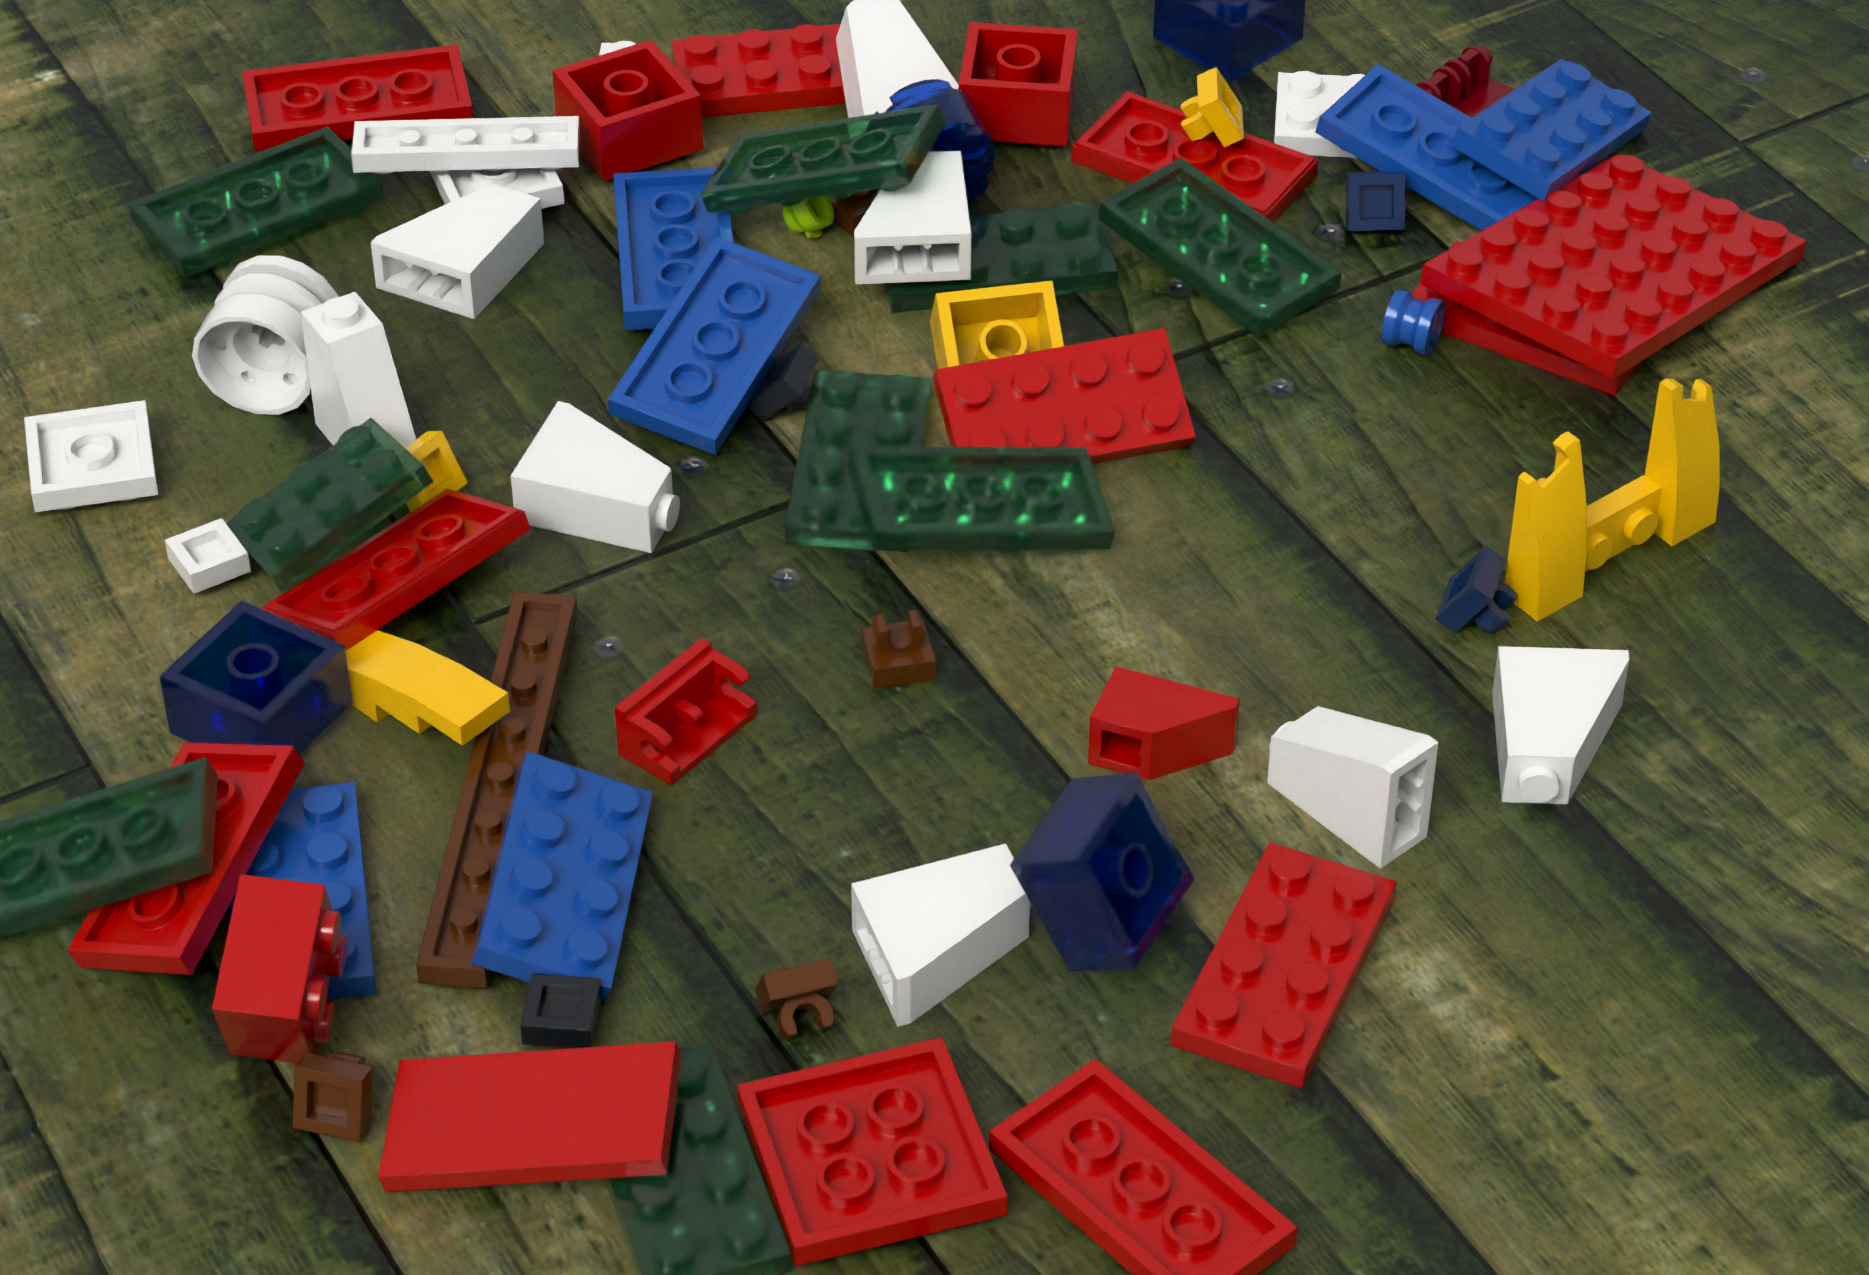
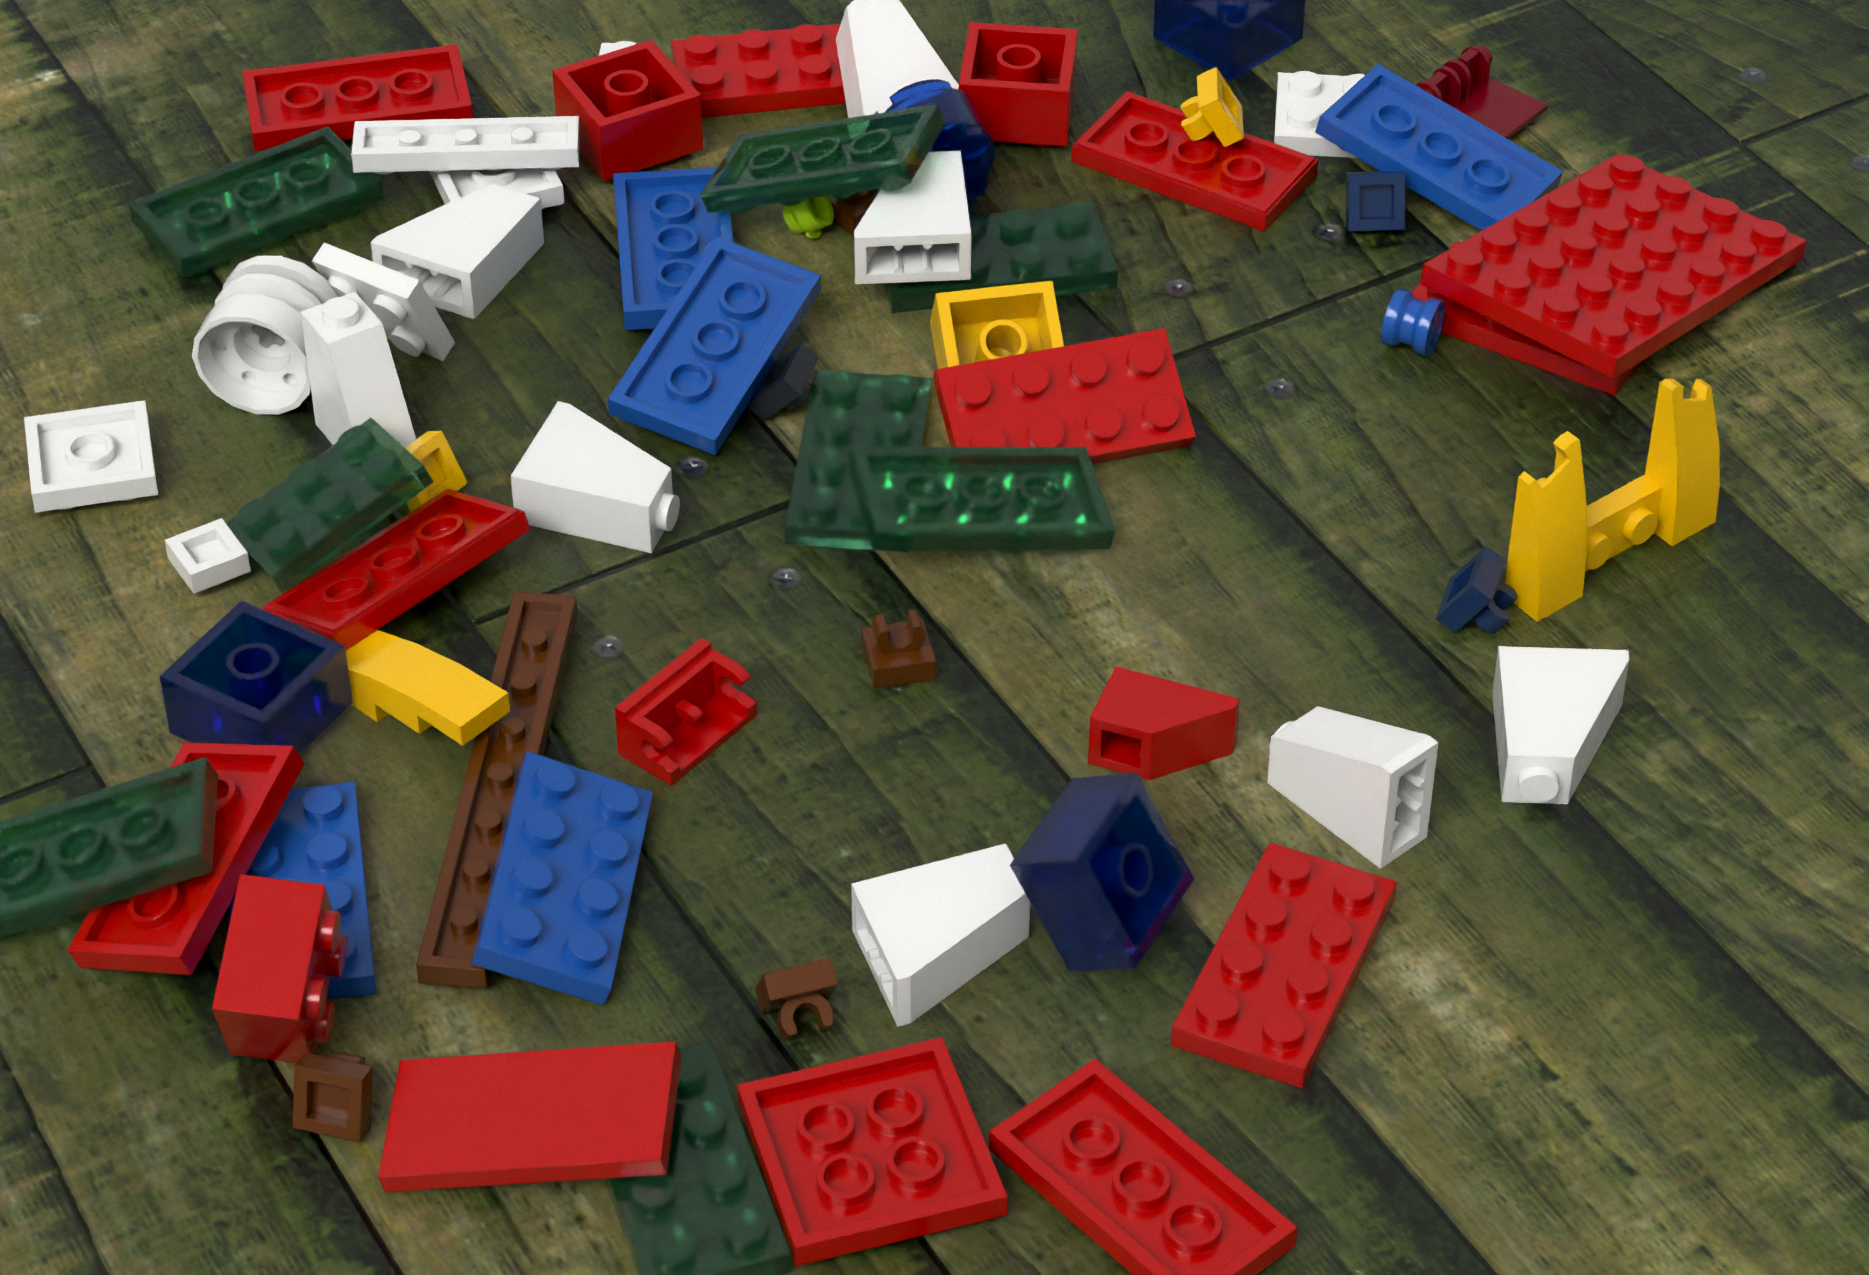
(392, 296): none -> white plate
(561, 1011): black plate -> none
(1220, 246): clear green plate -> none
(1552, 128): blue plate -> none

